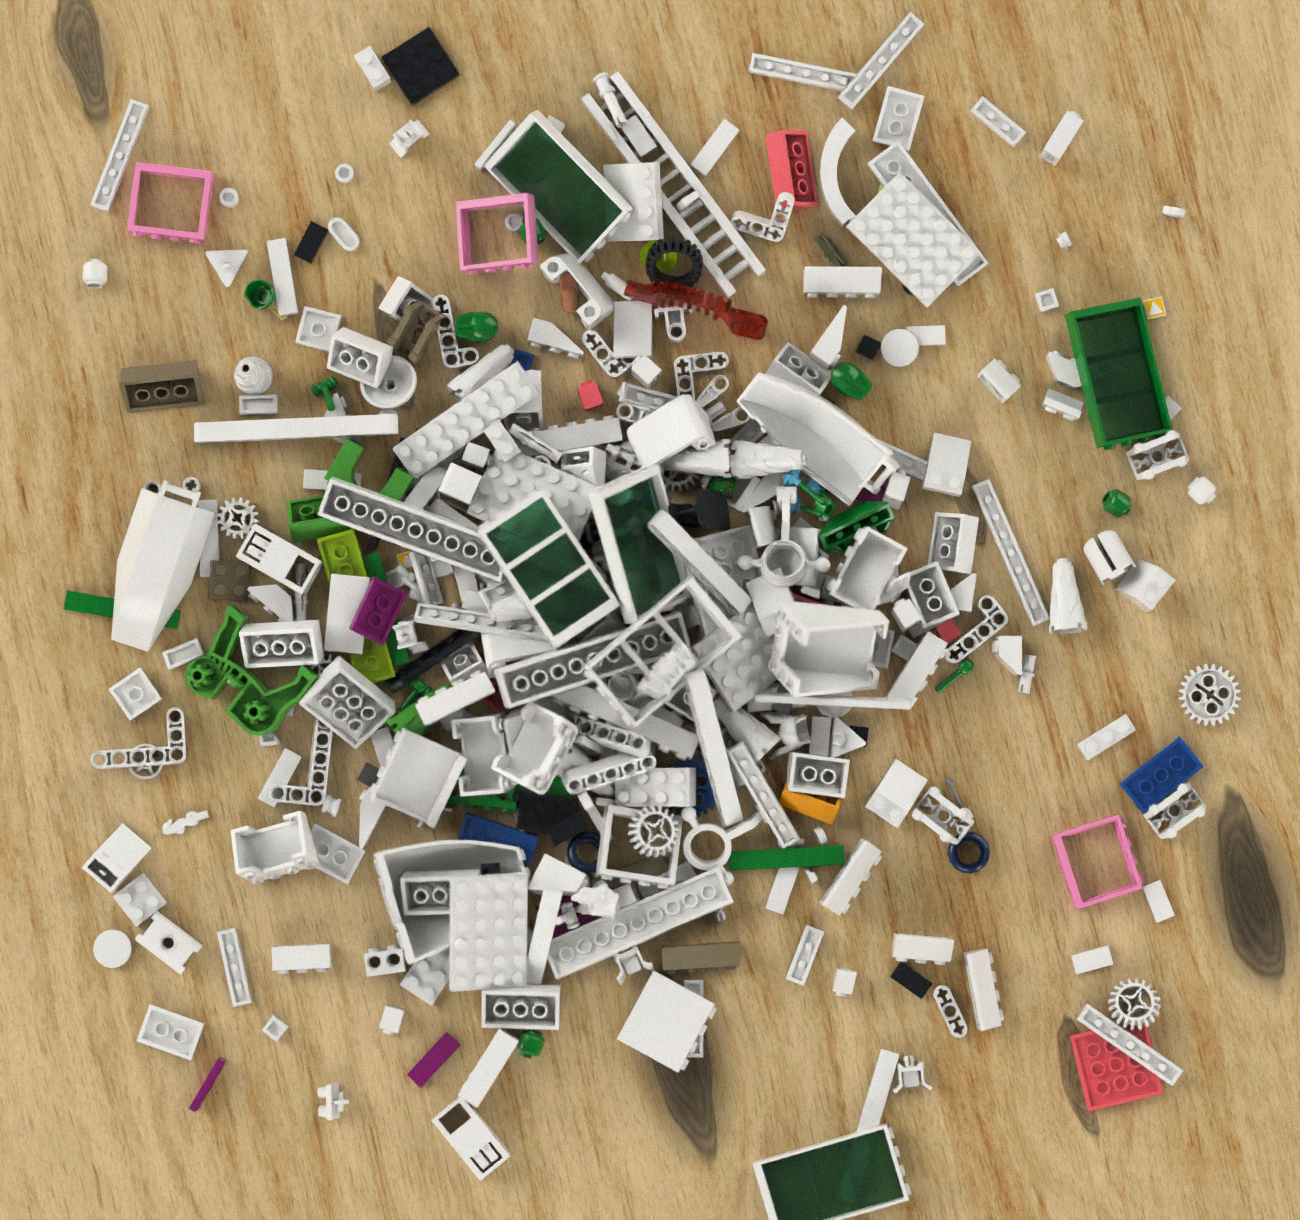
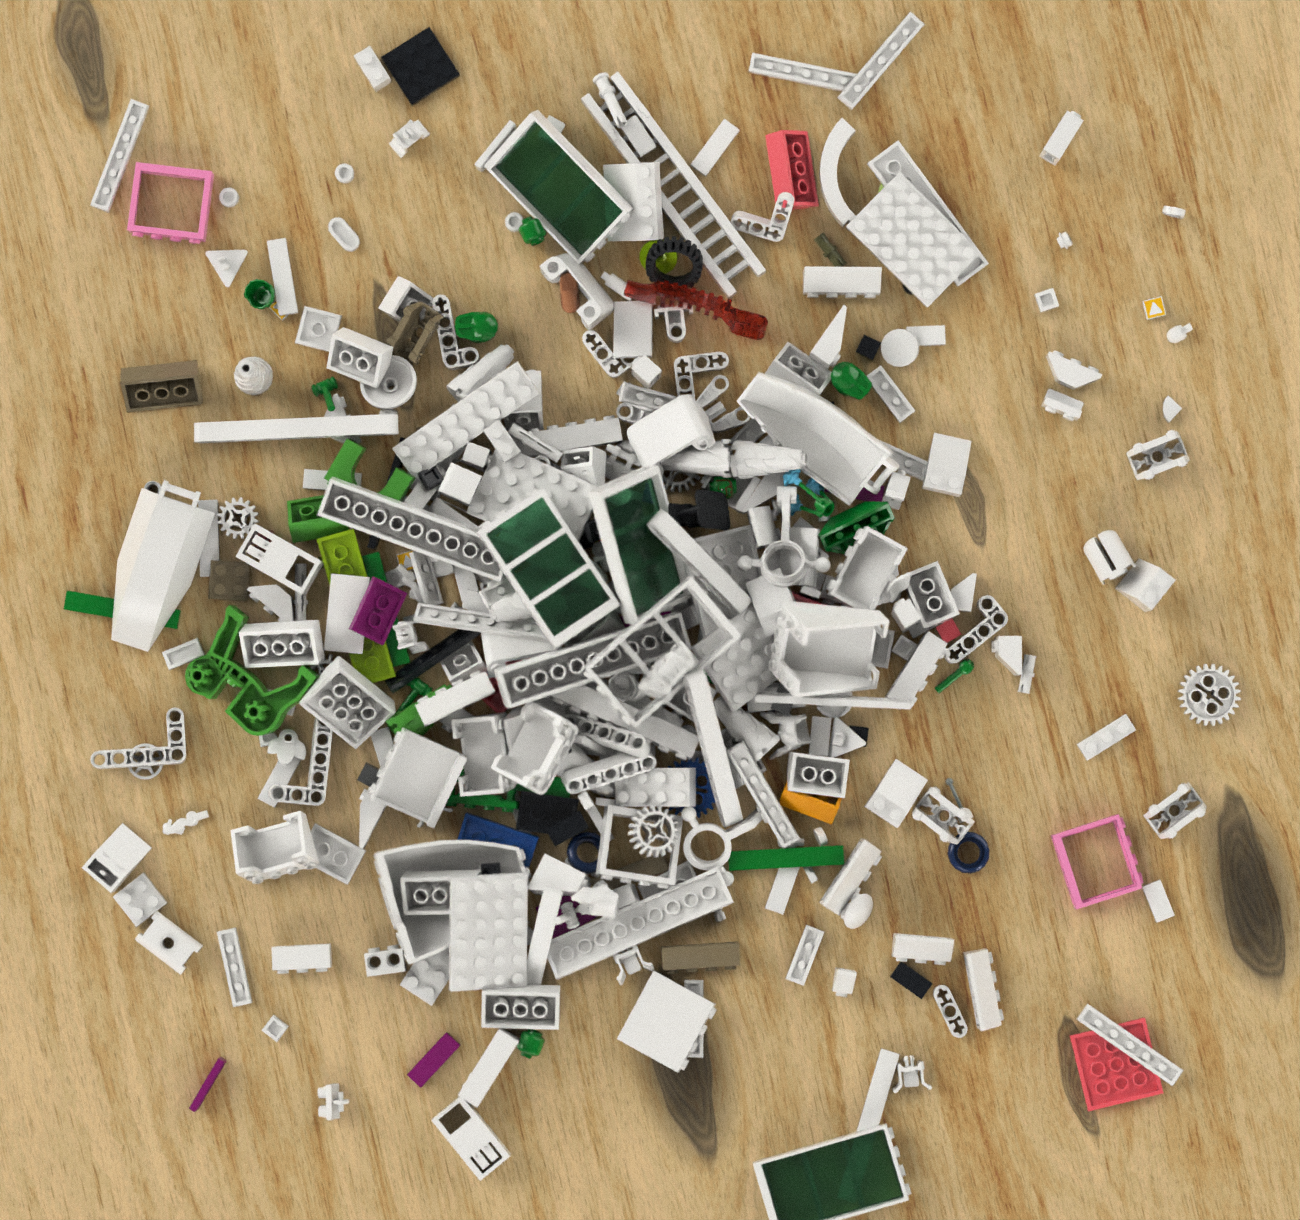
(95, 273): white head -> none
(112, 948): white tile -> none
(135, 694): white plate -> none
(170, 1032): white plate -> none
(188, 480): white bush -> none
(258, 404): white tile -> none
(287, 749): none -> white plate
(311, 242): black tile -> none
(331, 805): white wheel -> none
(392, 1019): white brick -> none
(430, 478): none -> black tile
(464, 234): bright pink window -> none
(524, 358): blue tile -> none
(548, 335): white slope -> none
(590, 395): coral brick -> none
(688, 200): white tile -> none
(857, 910): none -> white dish
(890, 394): none -> white plate
(898, 117): white plate -> none
(953, 542): white slope -> none
(998, 121): white tile -> none
(999, 380): white slope -> none
(1010, 552): white tile -> none
(1066, 606): white cone -> none
(1091, 959): white tile -> none
(1116, 503): green head -> none
(1118, 373): clear green window -> none
(1140, 1007): white gear -> none
(1161, 775): blue plate -> none
(1178, 333): none -> white cylinder
(1201, 490): white head -> none

